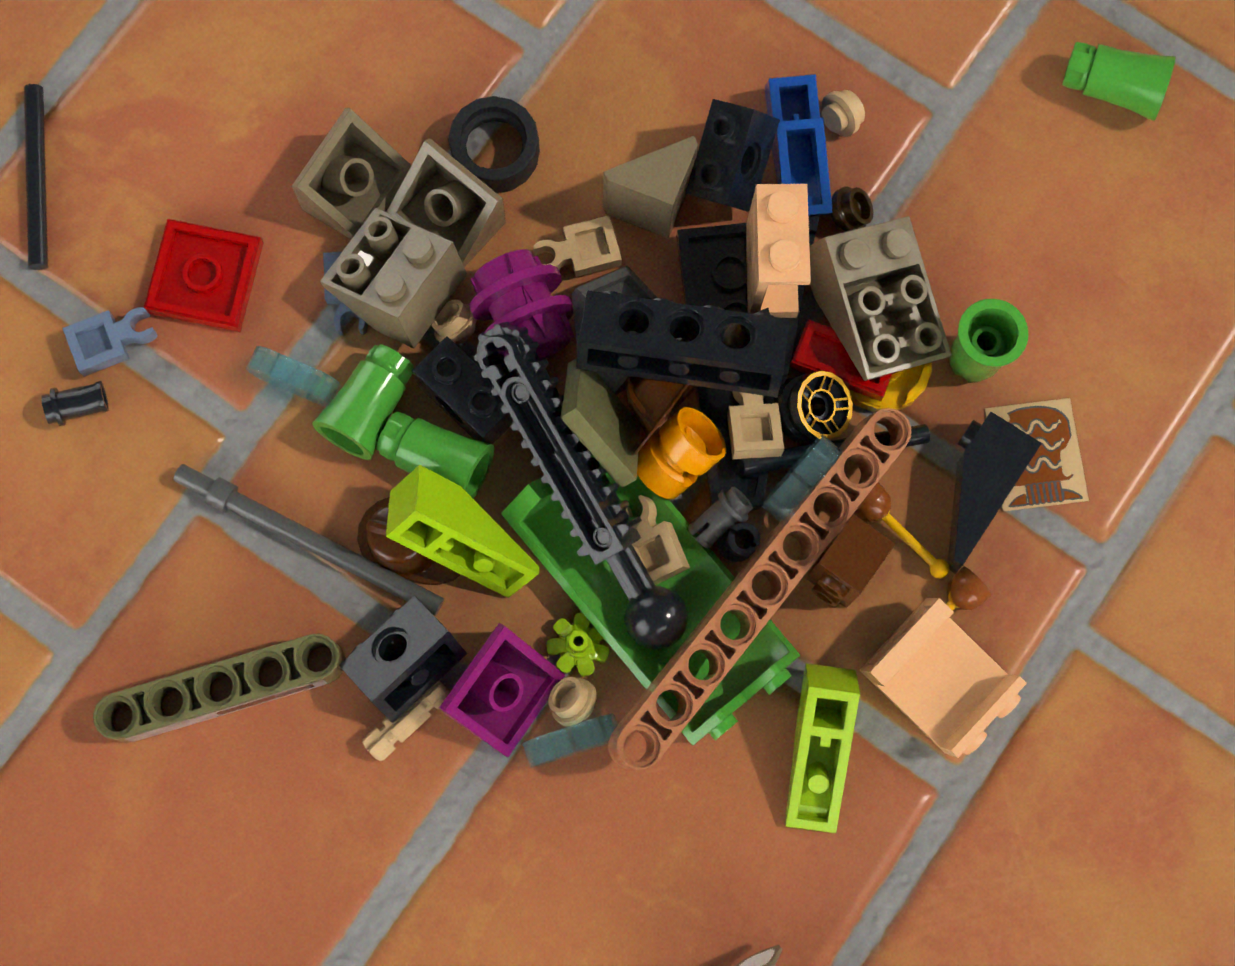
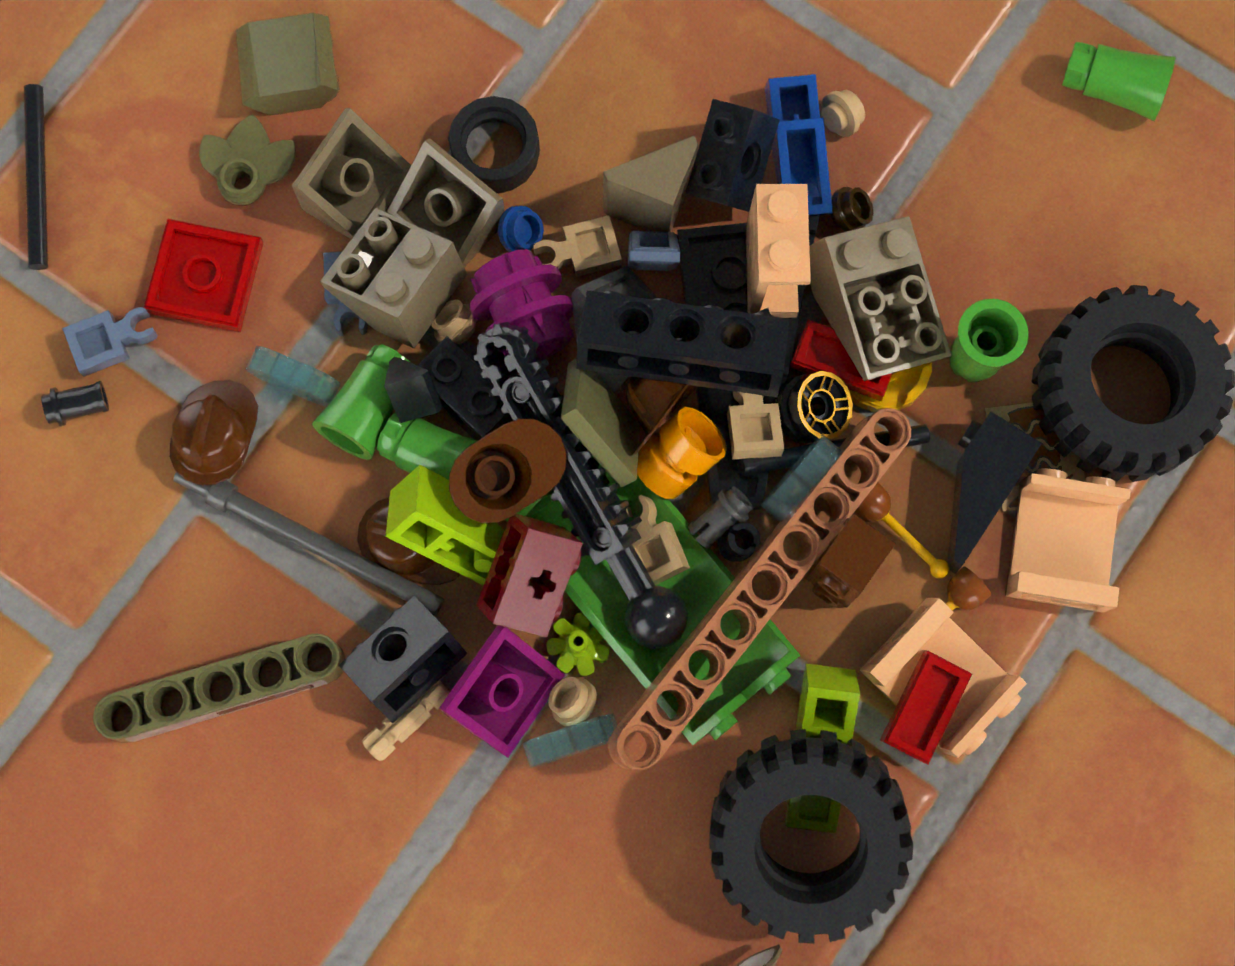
(213, 432): none -> reddish brown piece
(249, 156): none -> olive plate
(287, 64): none -> olive slope
(411, 390): none -> black slope
(507, 470): none -> reddish brown piece
(520, 228): none -> blue plate
(529, 575): none -> brick
(653, 250): none -> sand blue slope
(820, 900): none -> black tyre
(926, 707): none -> red tile
(1065, 541): none -> light nougat panel
(1169, 336): none -> black tyre

